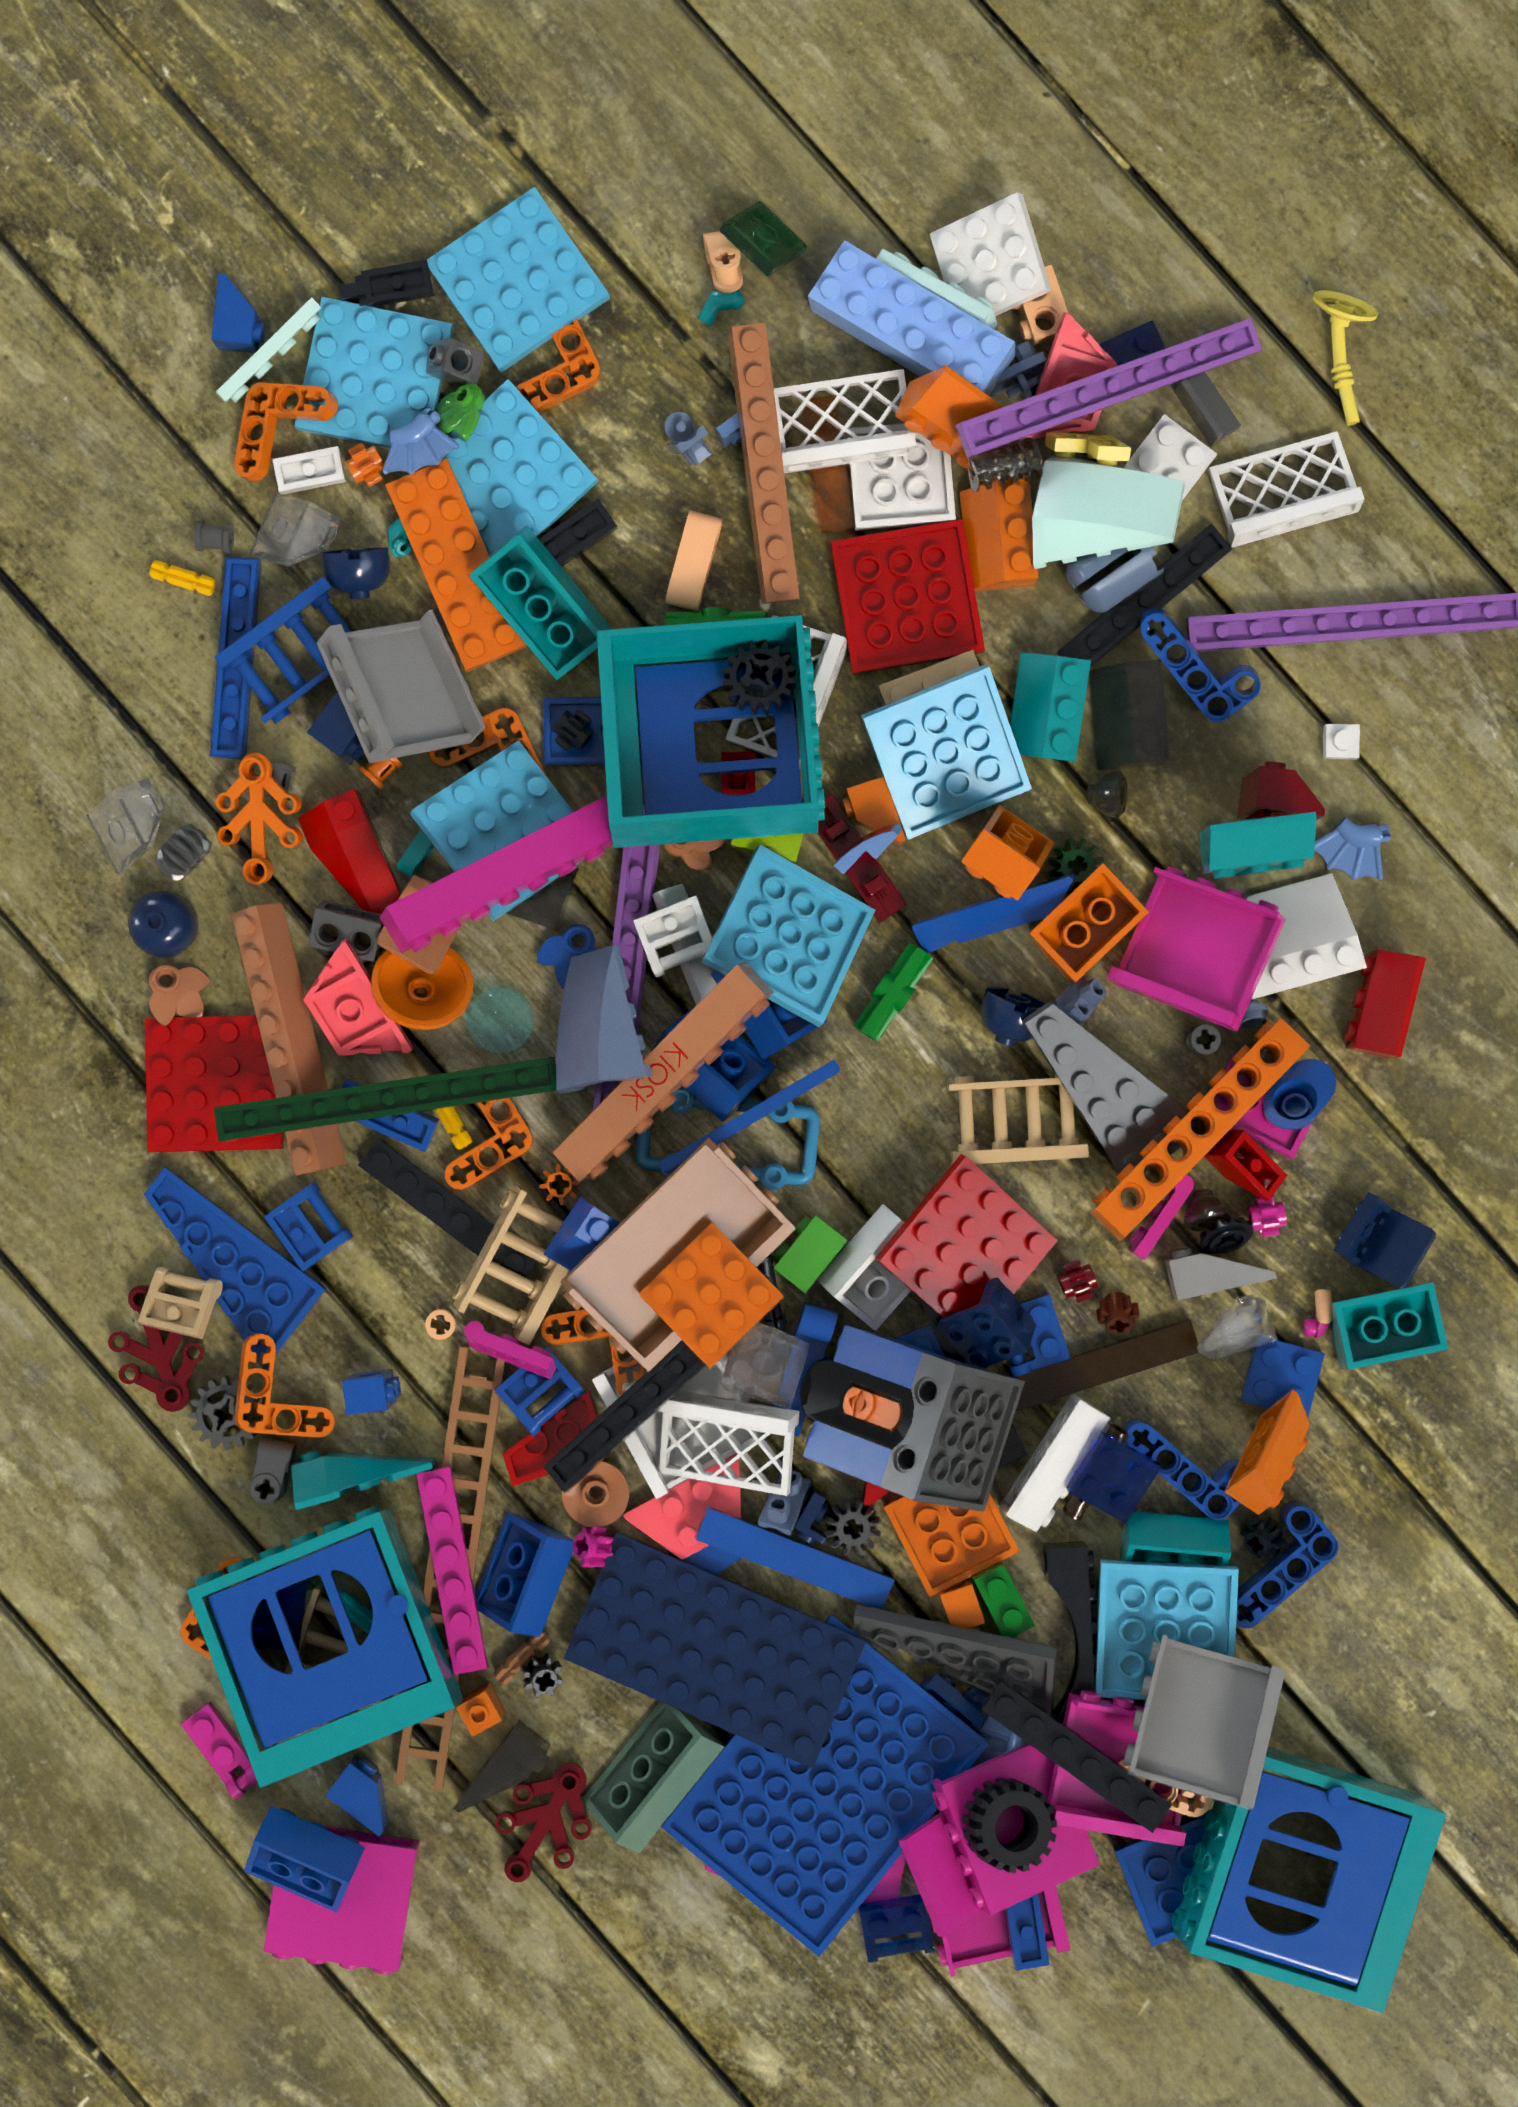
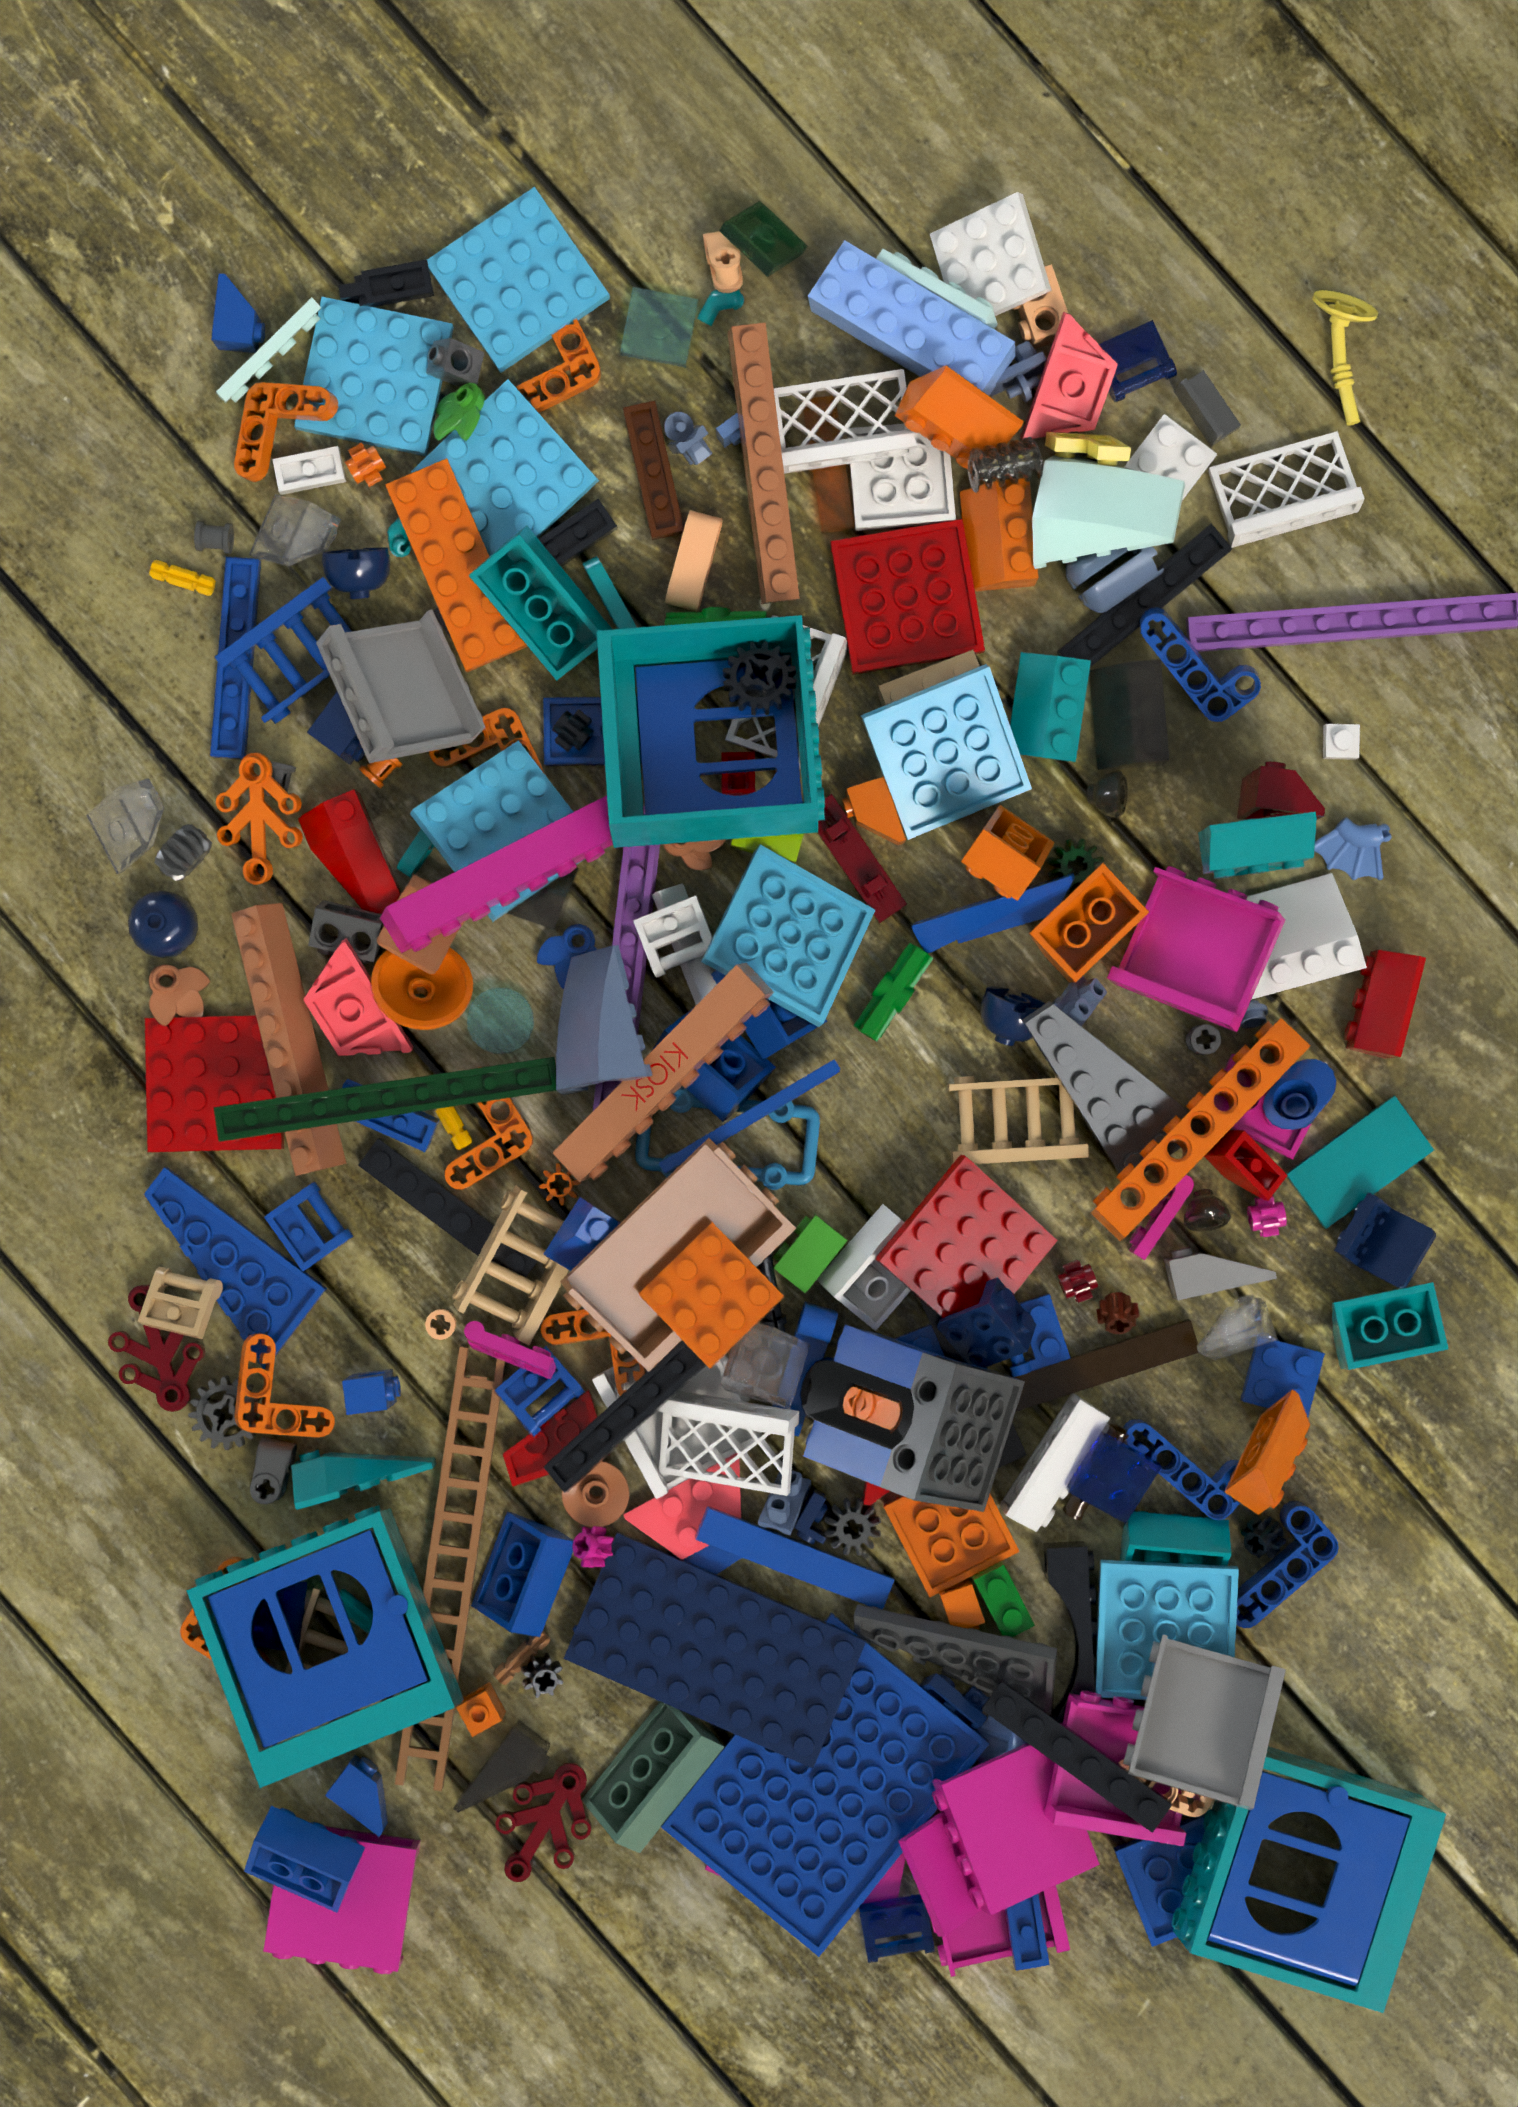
(220, 1748): dark pink plate -> none
(418, 444): medium blue arm -> none
(452, 1570): dark pink plate -> none
(608, 594): none -> teal beam
(653, 470): none -> reddish brown plate
(659, 327): none -> clear light blue tile
(873, 843): medium blue slope -> none
(1034, 1834): black tyre -> none
(1108, 388): medium lavender plate -> none
(1226, 1235): black gear -> none
(1323, 1317): arm -> none
(1359, 1161): none -> teal tile

